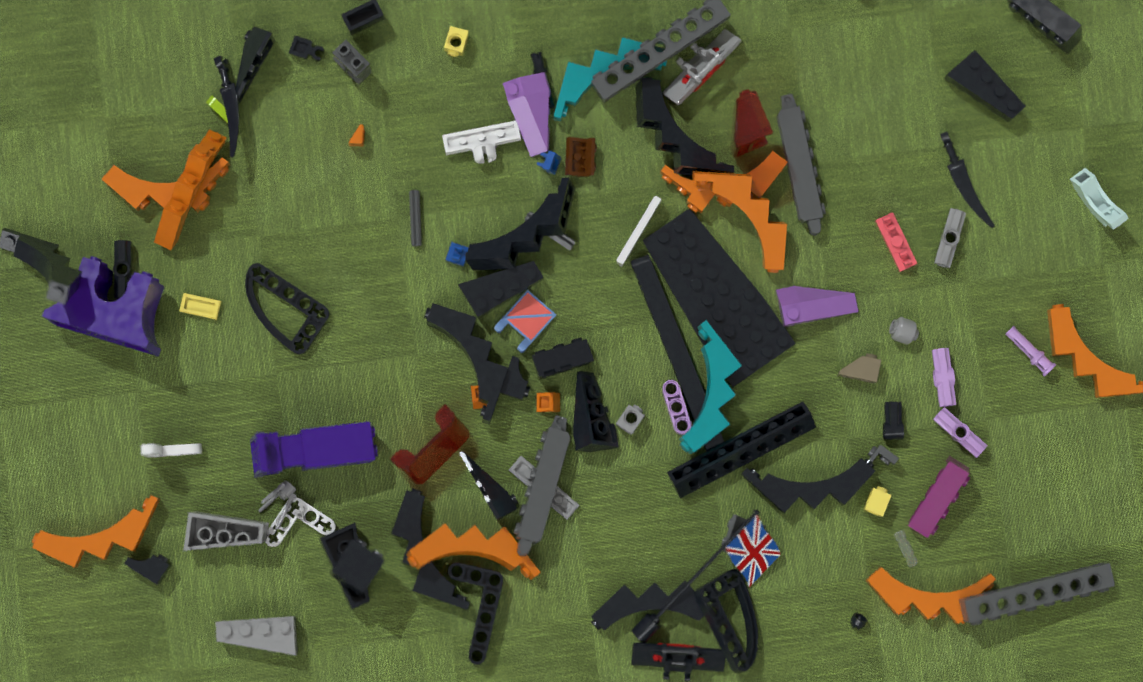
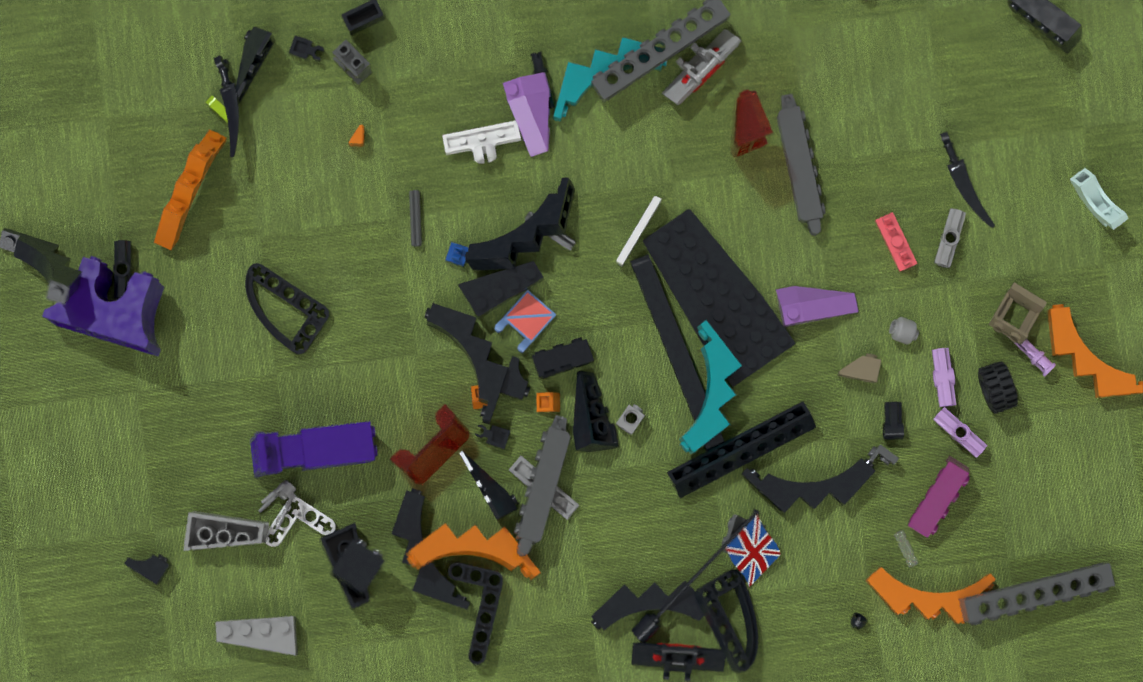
(125, 533): orange arch -> none
(138, 191): orange arch -> none
(157, 450): white beam -> none
(200, 306): light yellow tile -> none
(456, 33): light yellow brick -> none
(496, 436): none -> black plate
(551, 162): blue tile -> none
(580, 157): reddish brown bracket -> none
(673, 398): lavender beam -> none
(687, 154): black arch -> none
(702, 195): orange arch -> none
(738, 190): orange arch -> none
(877, 501): light yellow brick -> none
(985, 86): black wedge -> none
(998, 387): none -> black tyre
(1025, 299): none -> dark tan panel

